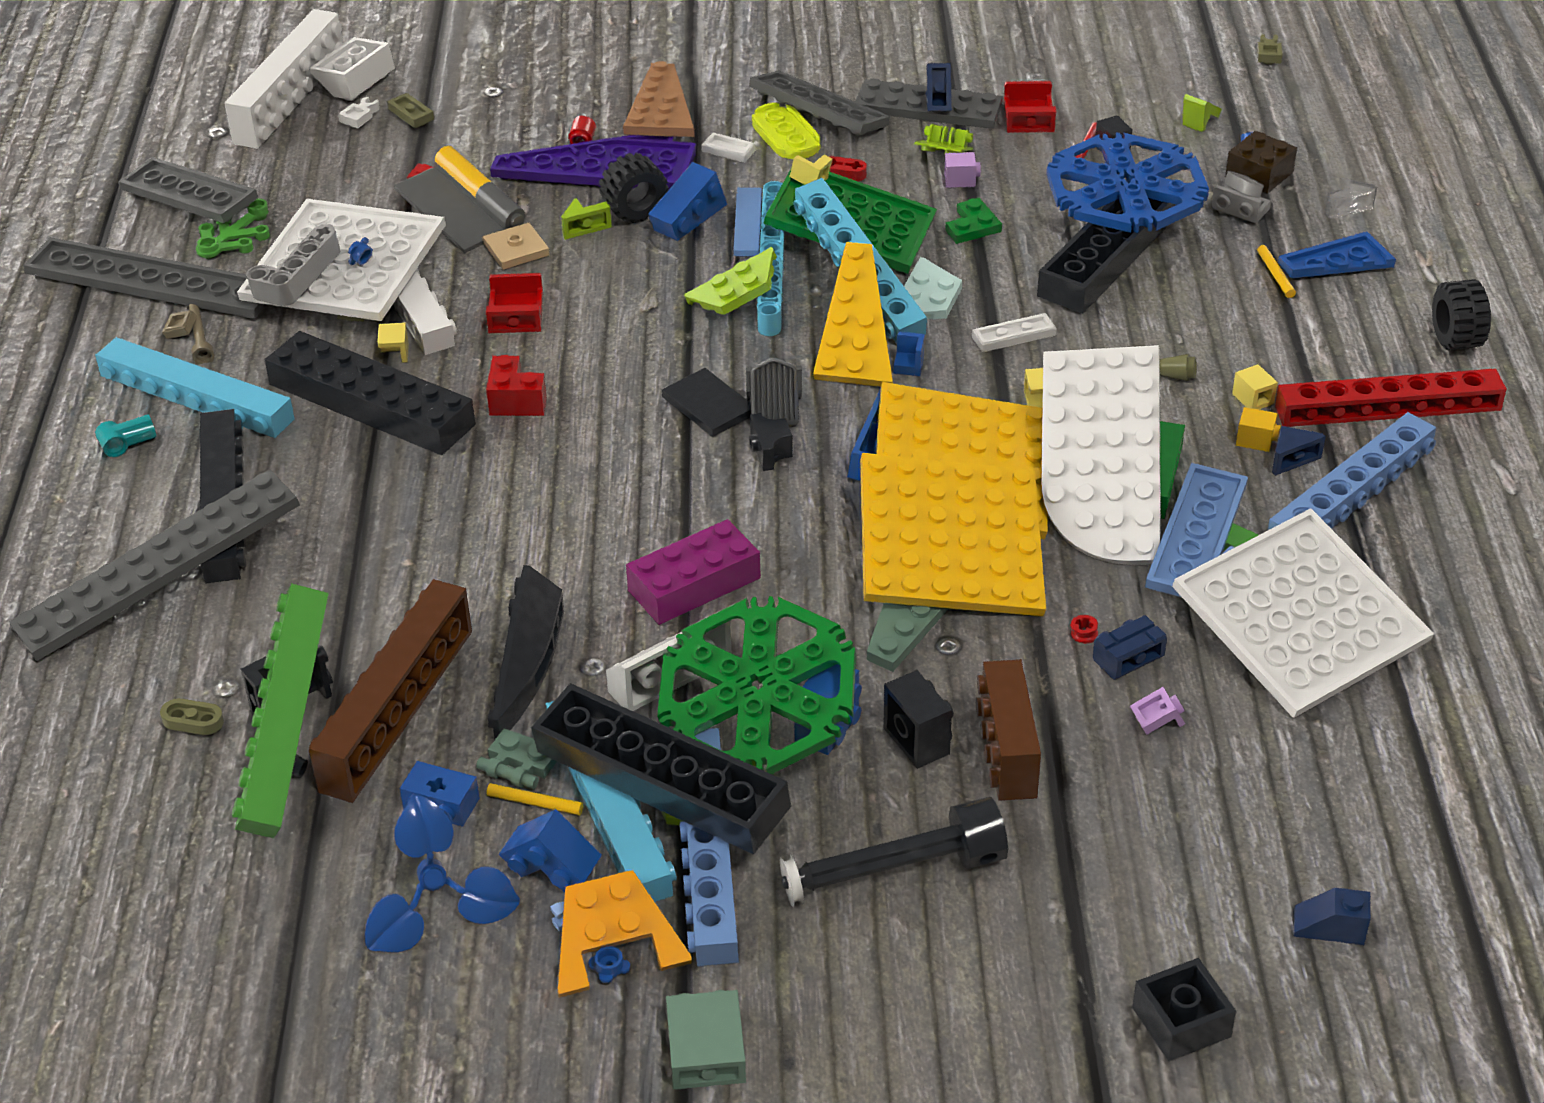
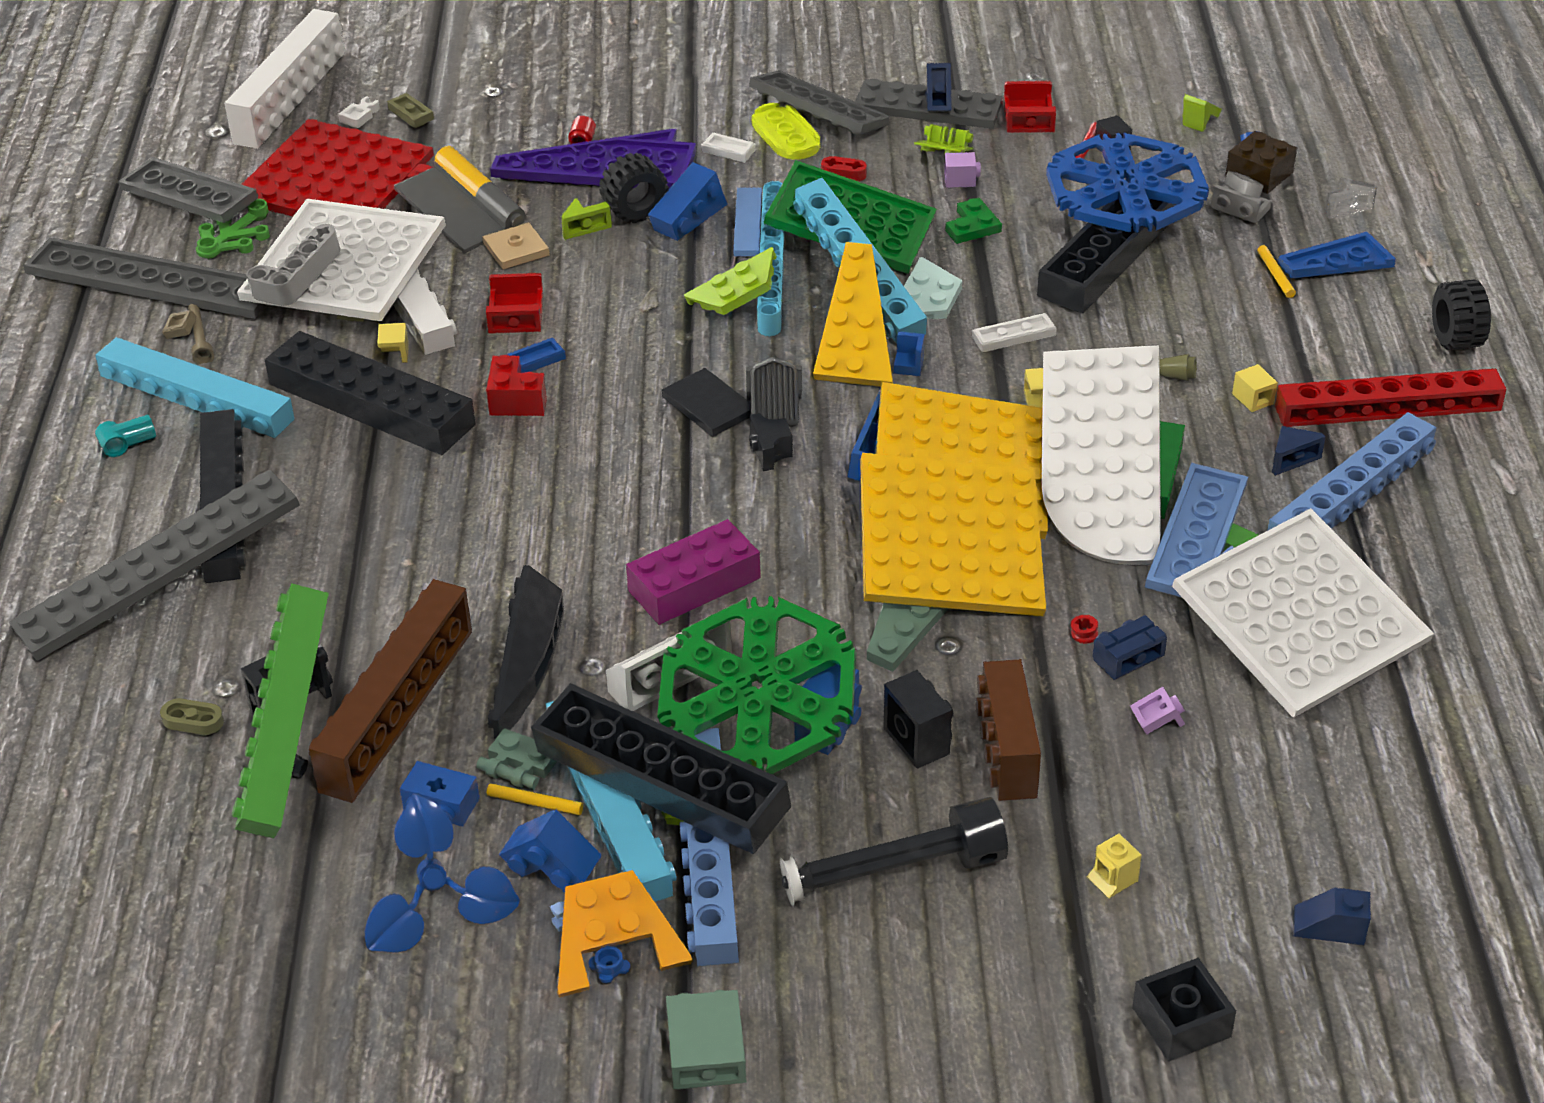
(335, 166): none -> red plate
(354, 67): white slope -> none
(360, 252): blue plate -> none
(539, 355): none -> blue tile
(660, 105): medium nougat wing -> none
(807, 172): light yellow panel -> none
(1115, 866): none -> light yellow window
(1257, 429): yellow brick -> none
(1269, 50): olive plate -> none

